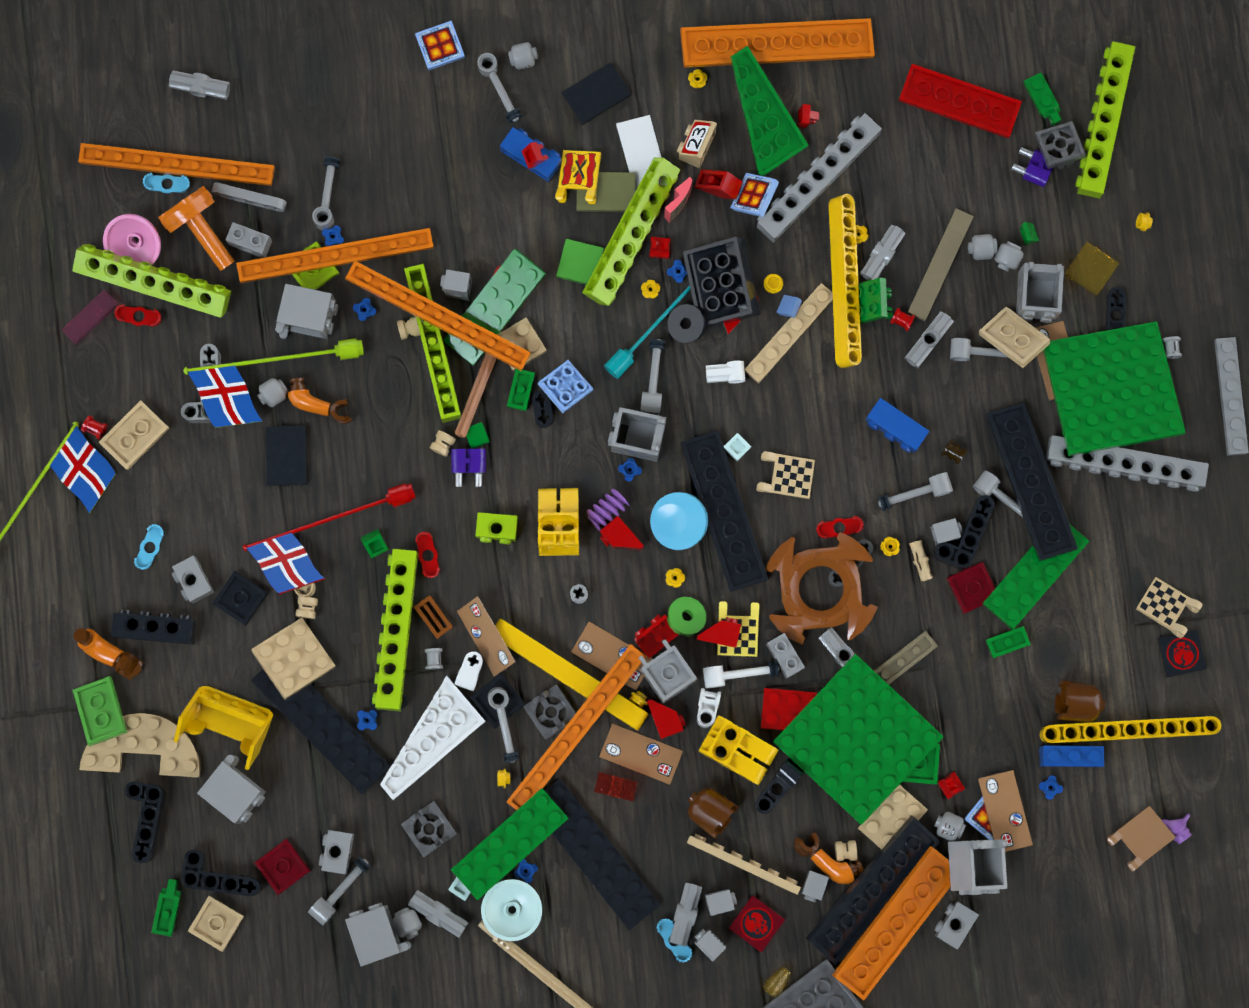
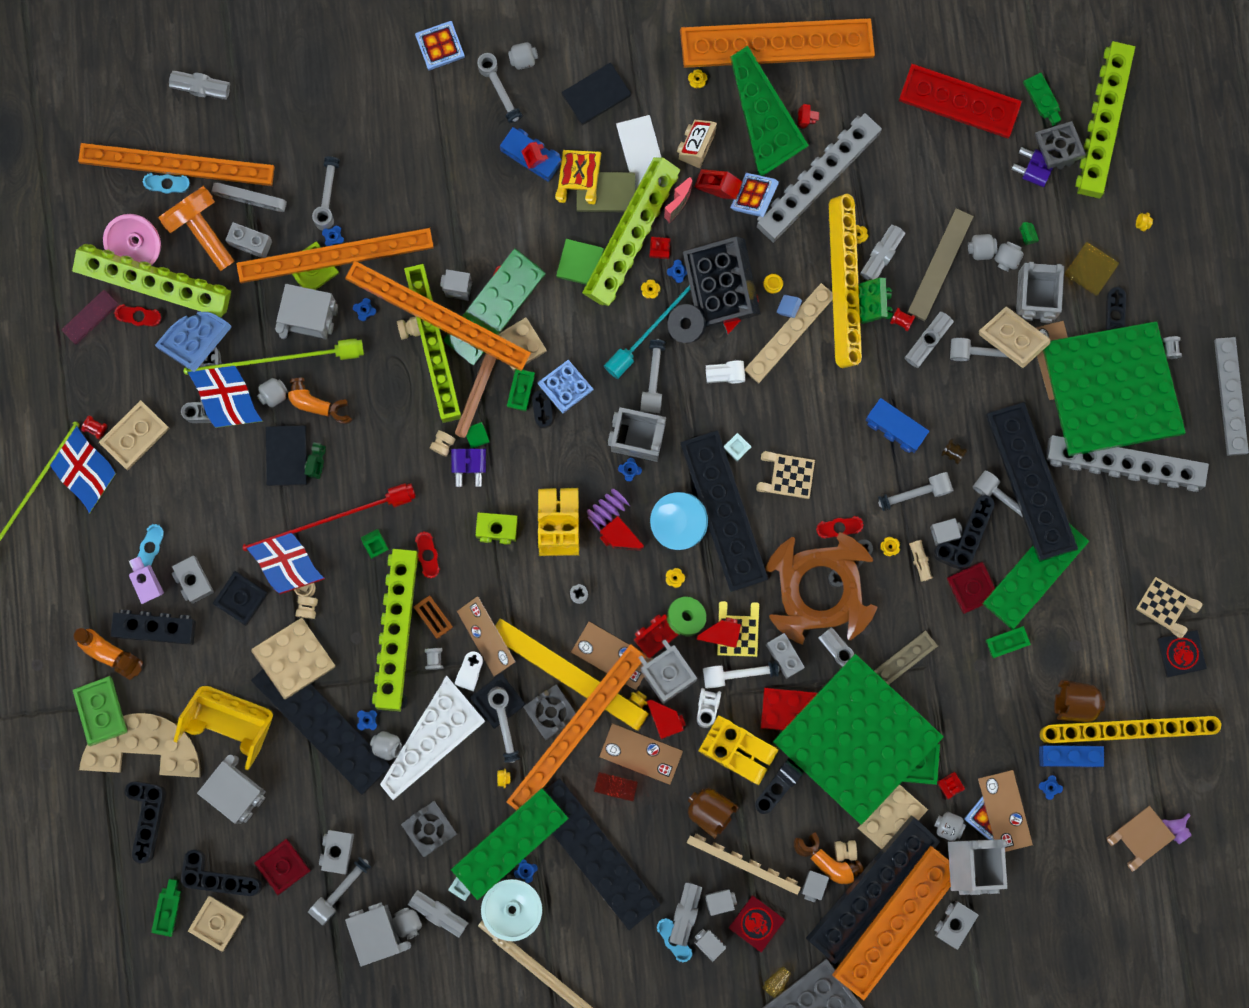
(151, 587): none -> lavender torso
(193, 338): none -> medium blue plate
(314, 464): none -> dark green plate
(386, 745): none -> light grey head

